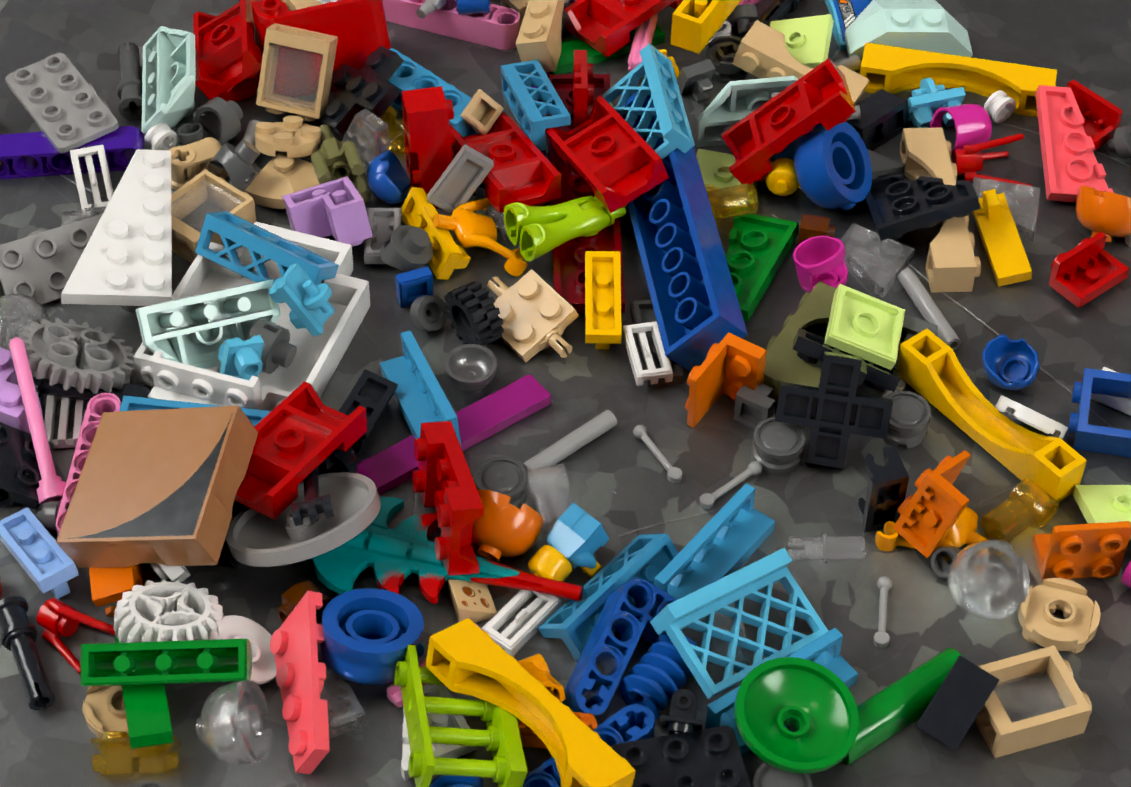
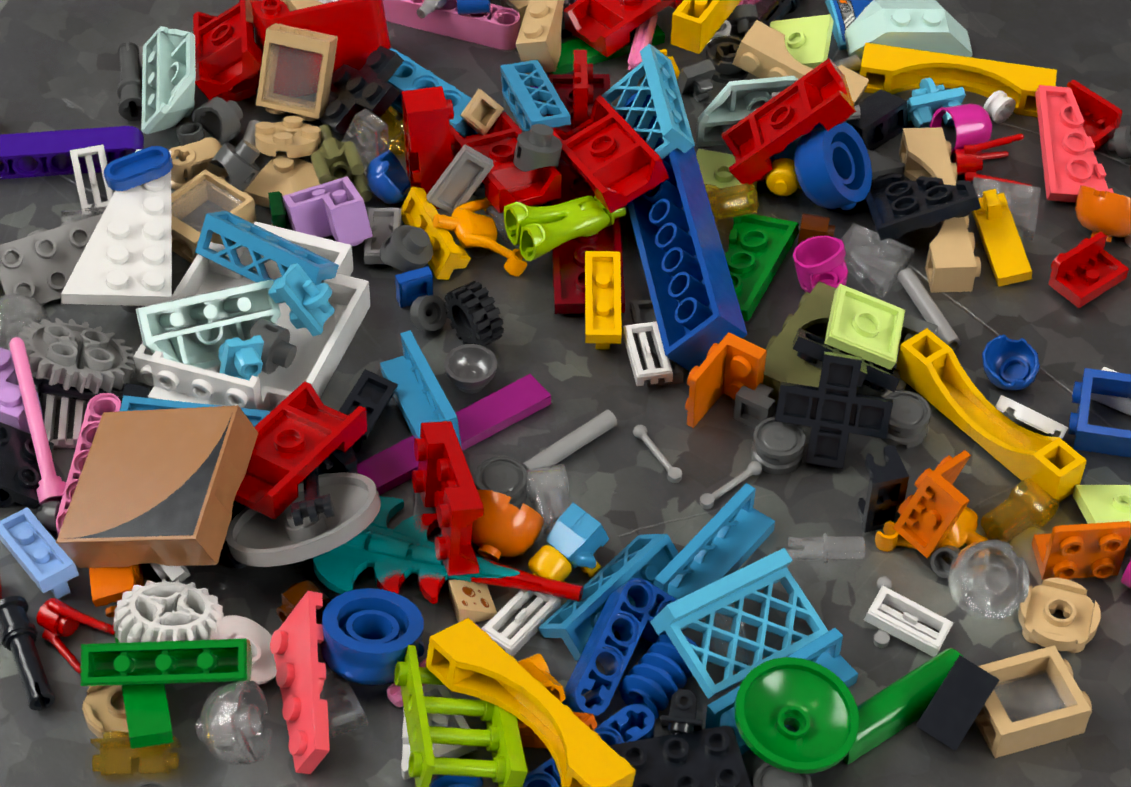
(62, 102): light grey bracket -> none
(138, 168): none -> blue tile
(161, 137): white bush -> none
(277, 209): none -> dark green tile
(532, 316): tan plate -> none
(537, 148): none -> dark grey piece
(906, 625): none -> white tile

